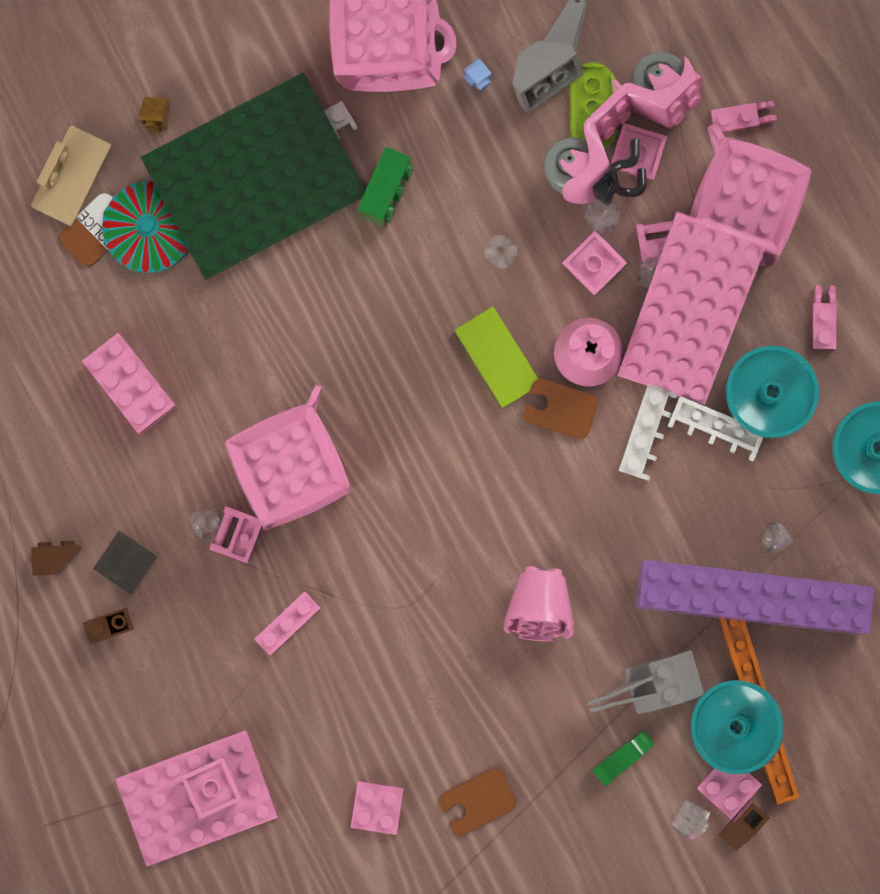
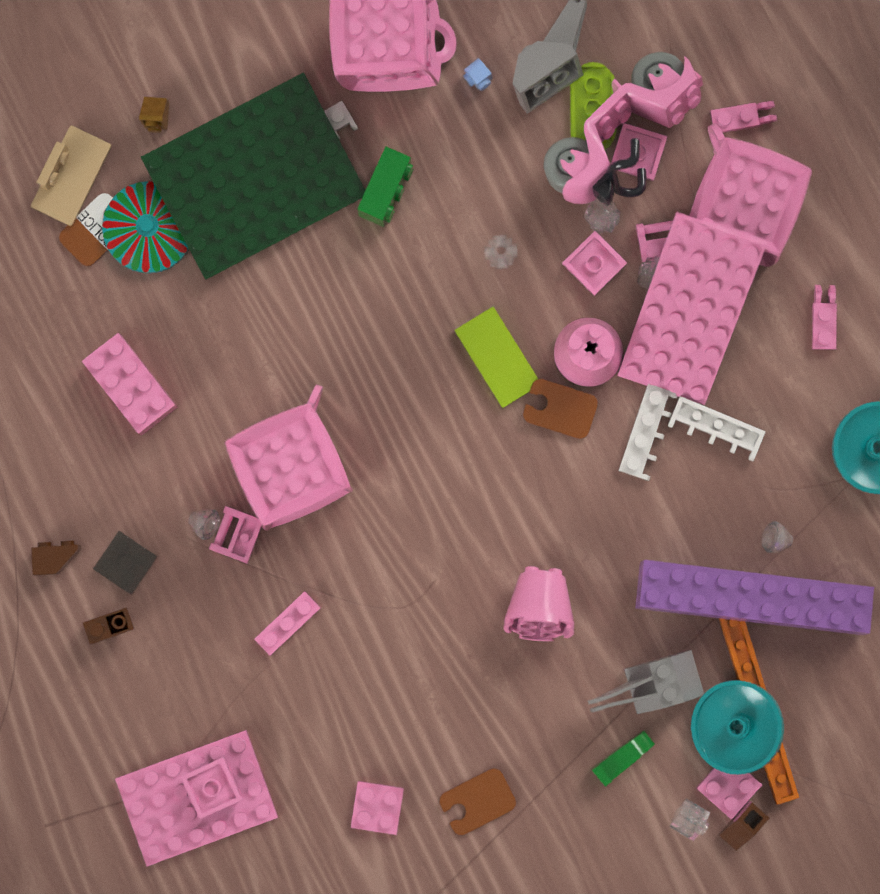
(772, 392): teal dish -> none

